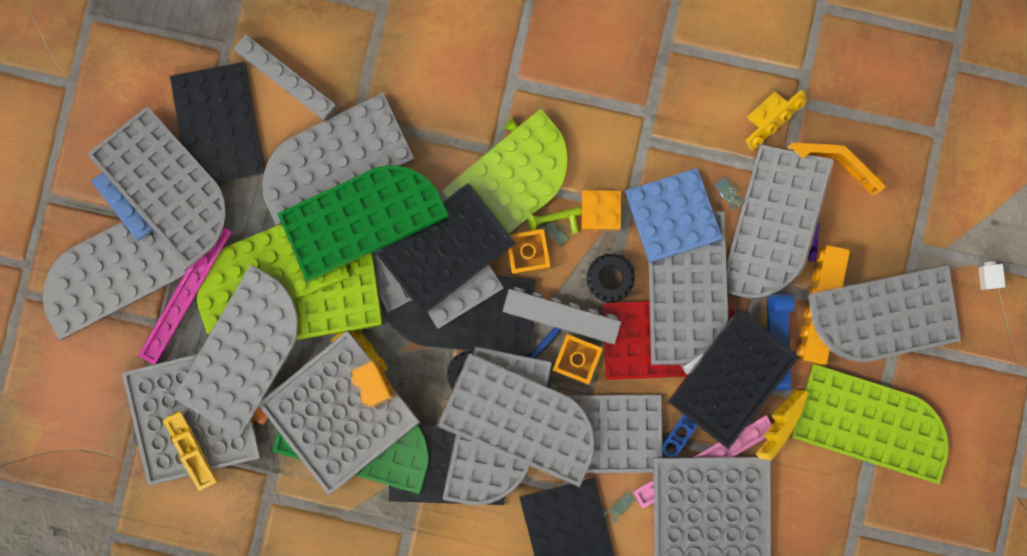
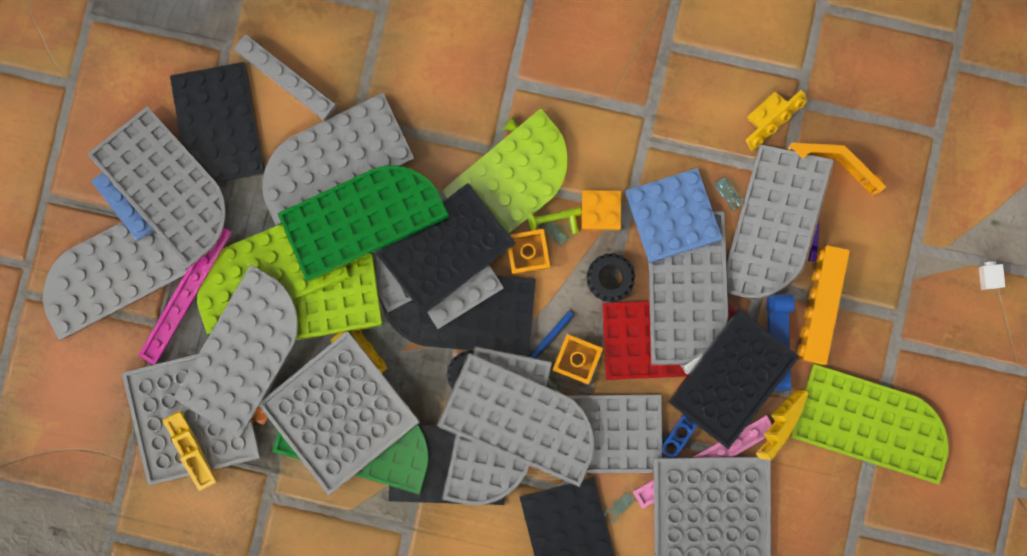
(373, 384): light orange brick -> none
(562, 316): light grey brick -> none
(887, 315): light grey plate -> none

